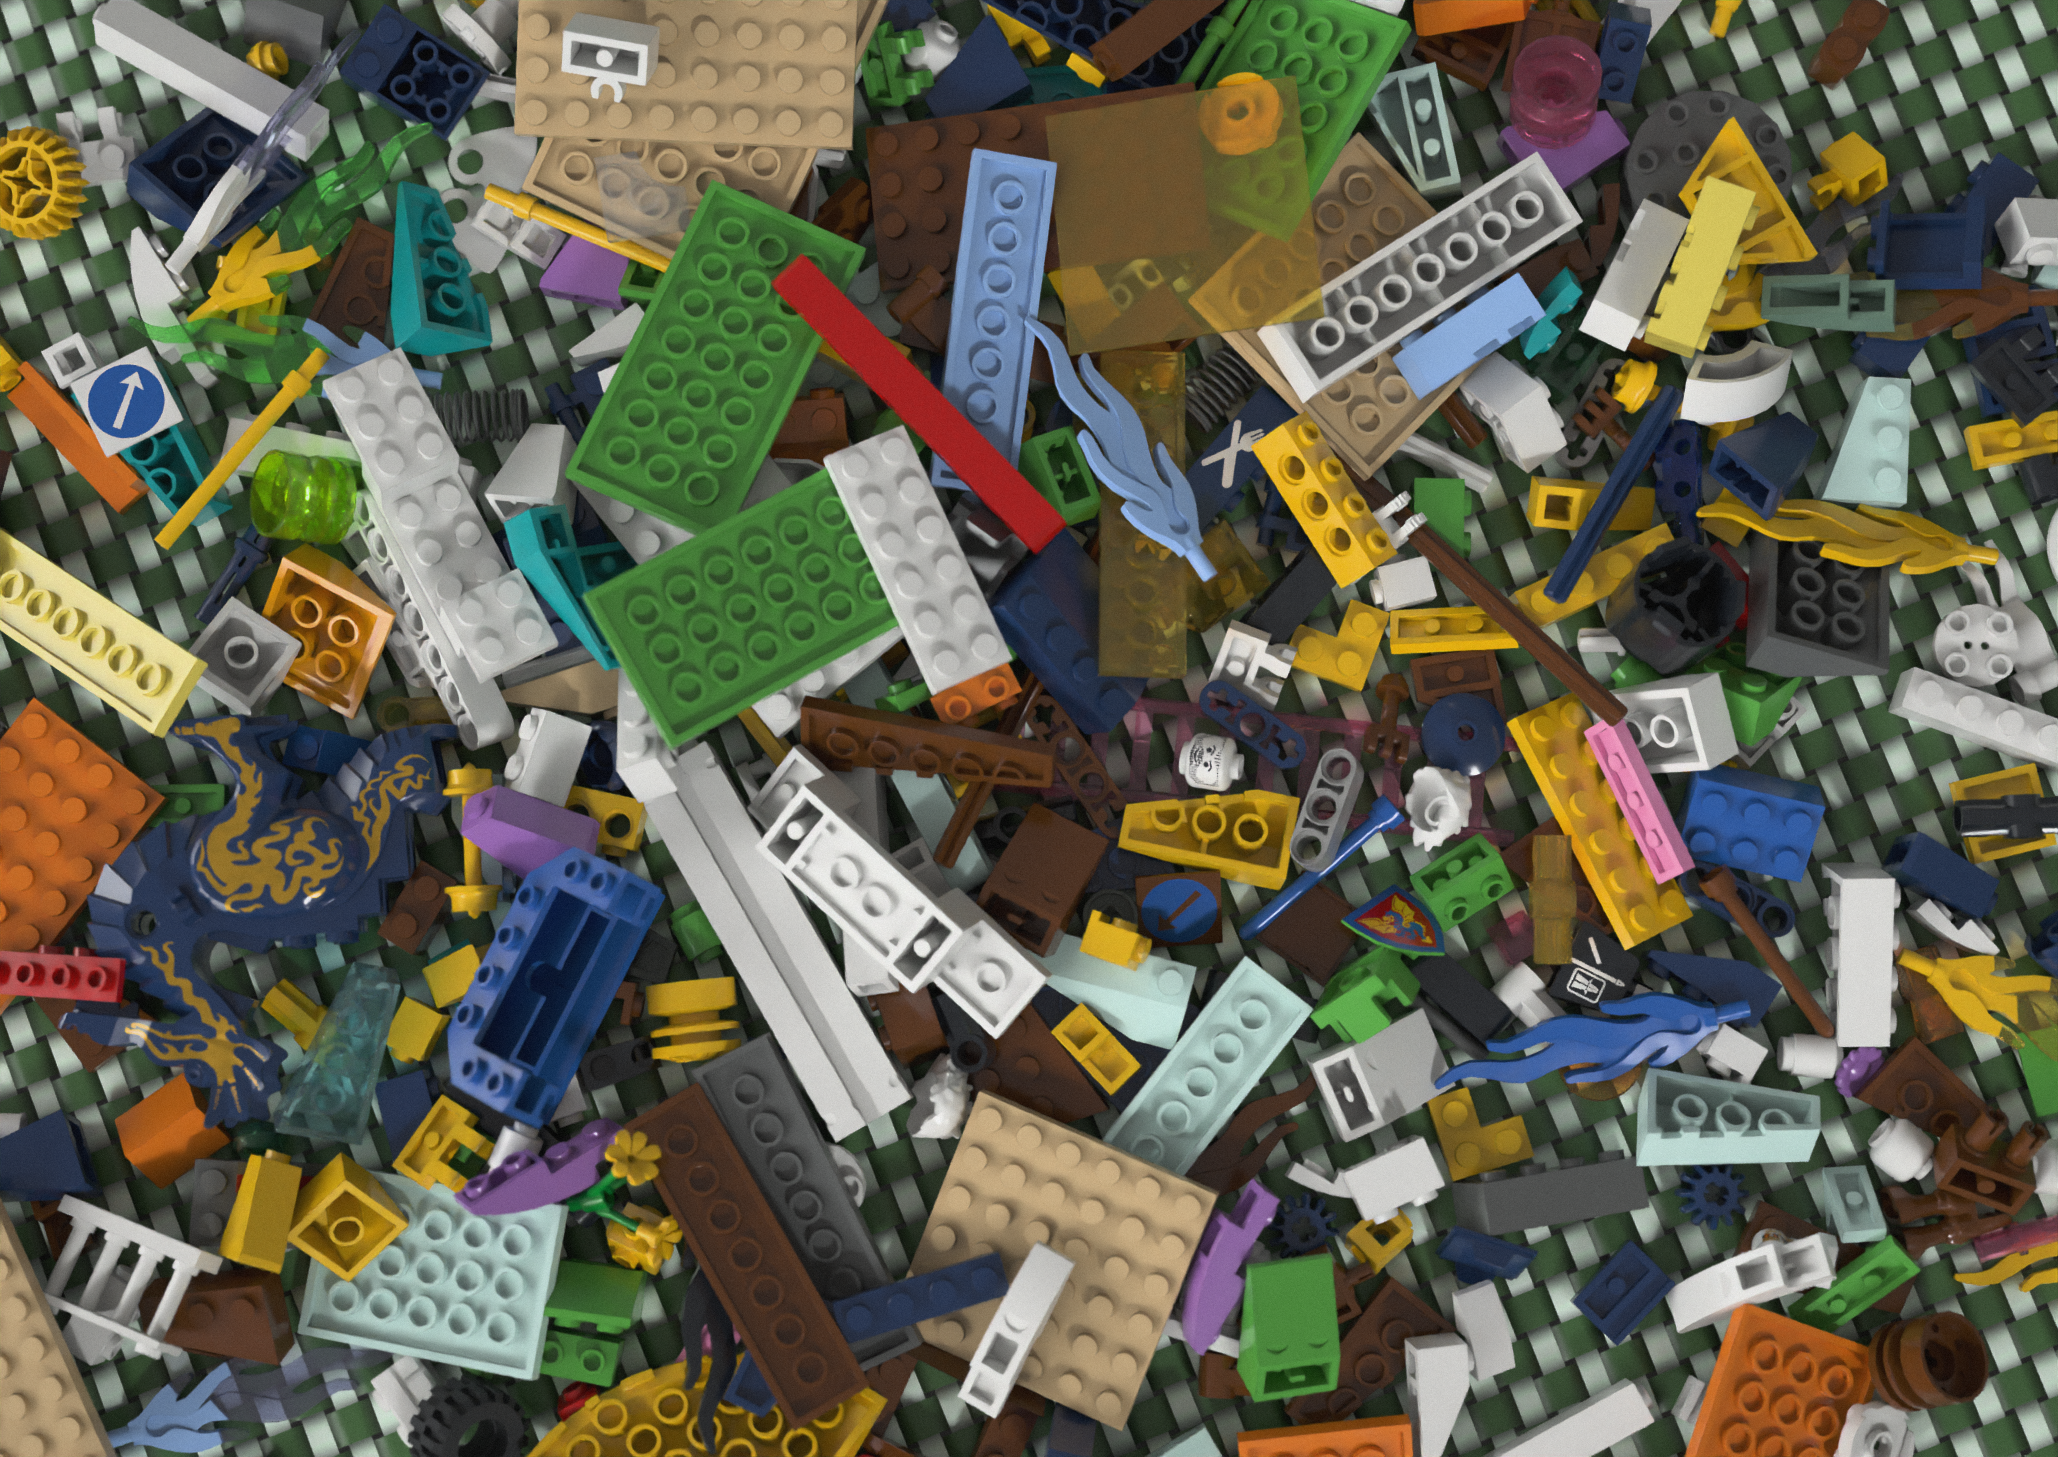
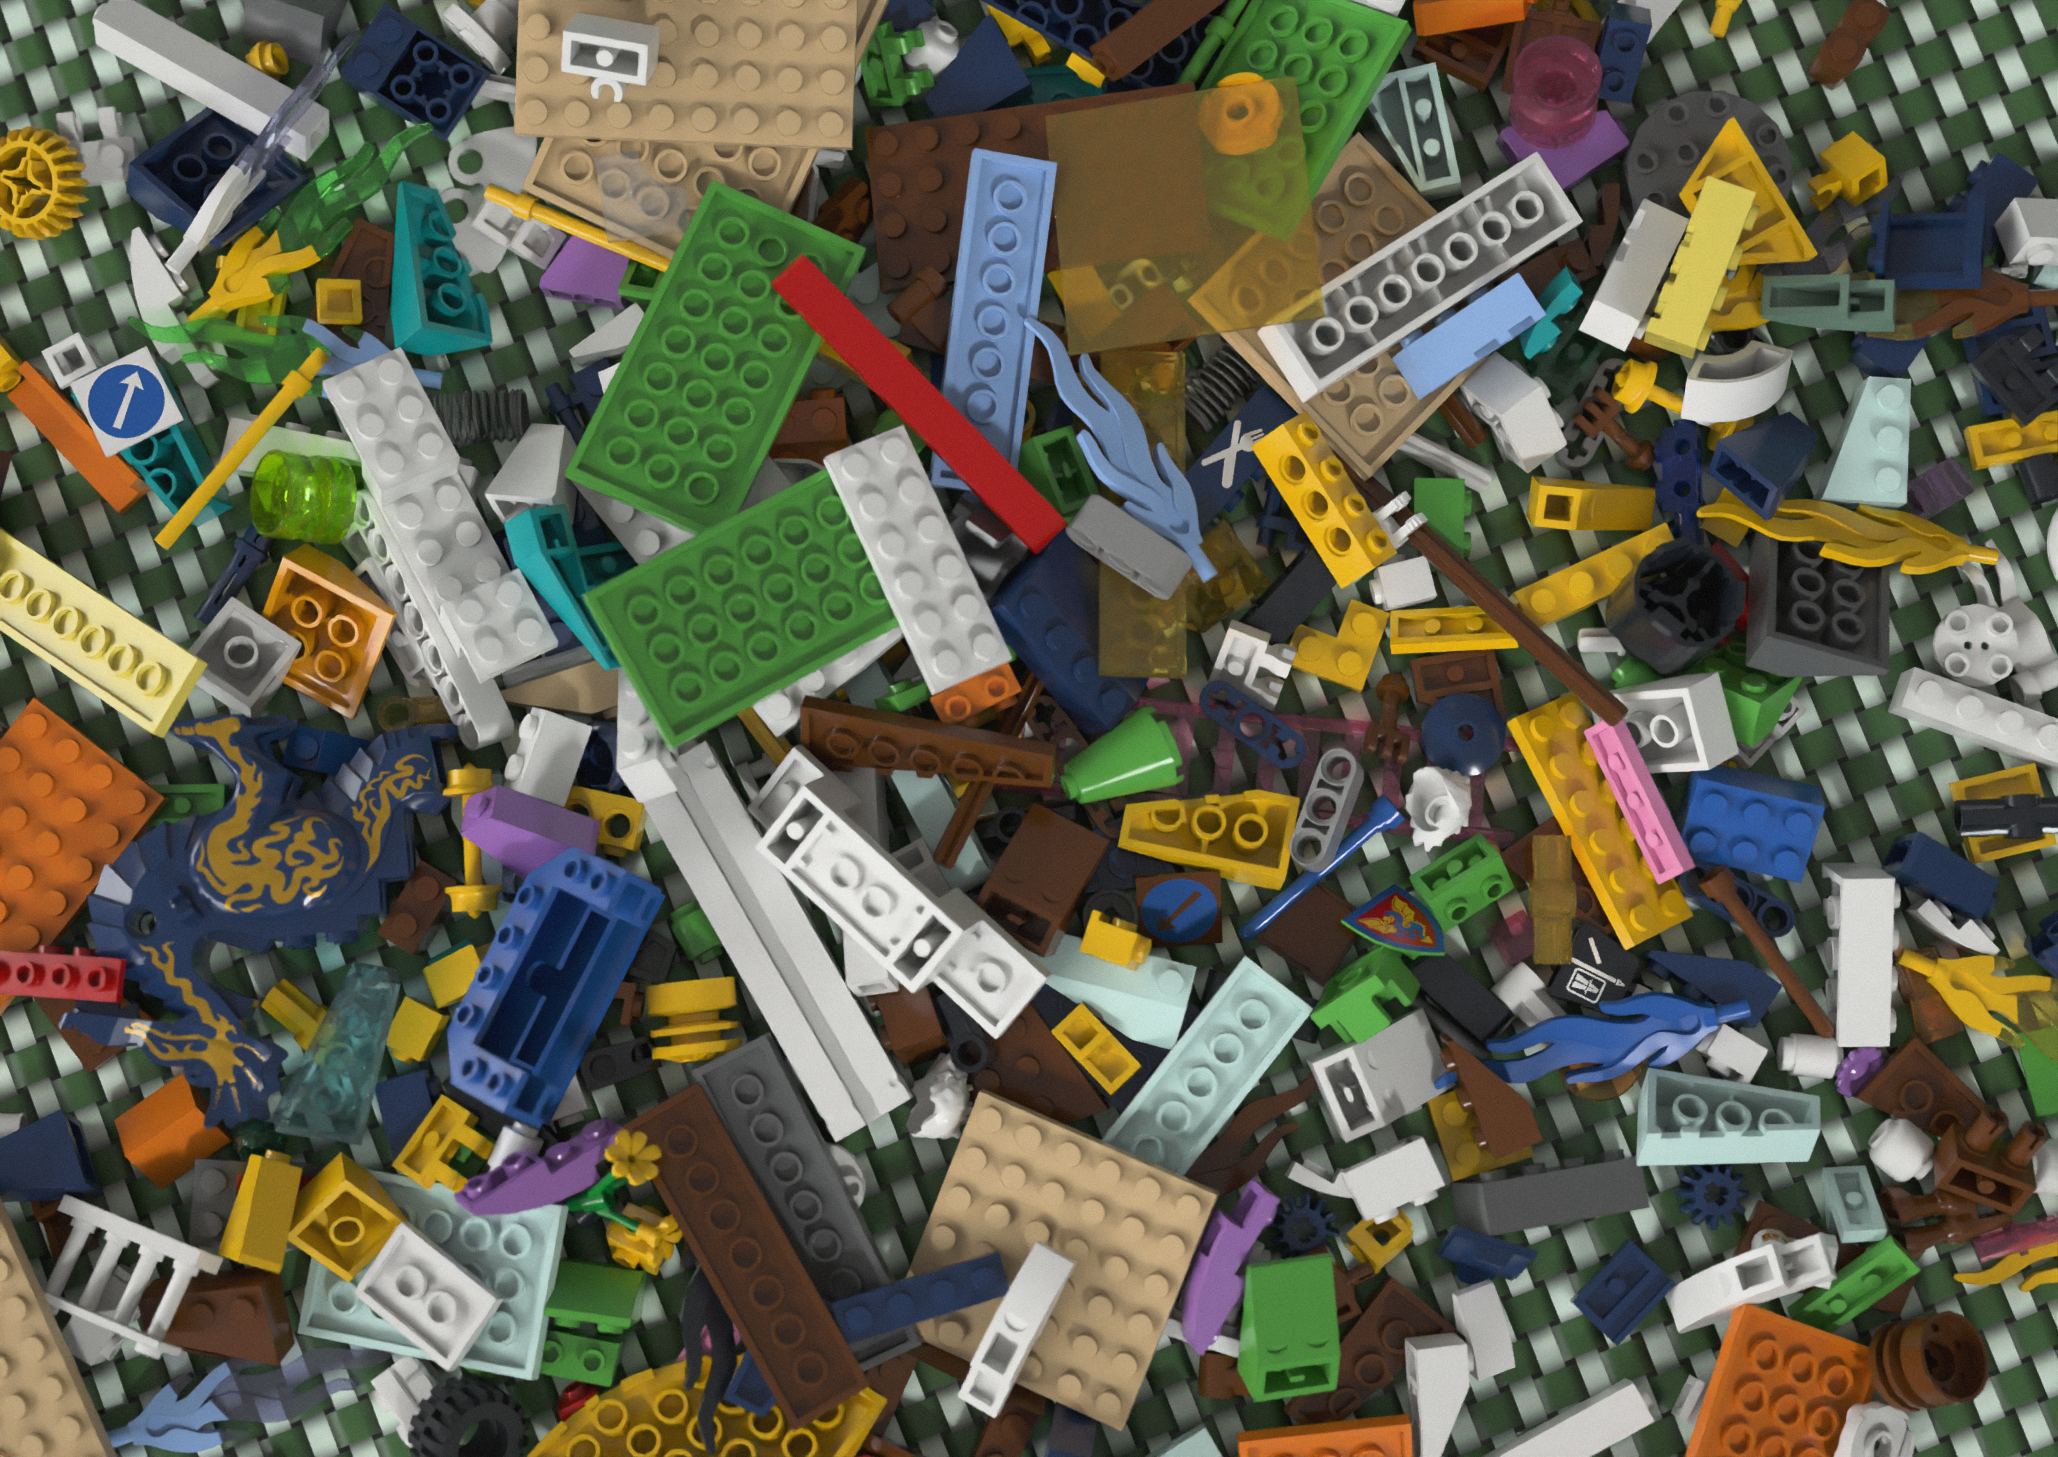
(339, 301): none -> yellow plate
(428, 1296): none -> white plate
(1125, 761): none -> bright green cone
(1129, 547): none -> light grey beam
(1210, 762): white head -> none
(1499, 1112): none -> reddish brown slope
(1613, 494): dark blue axle -> none
(1938, 488): none -> clear purple brick

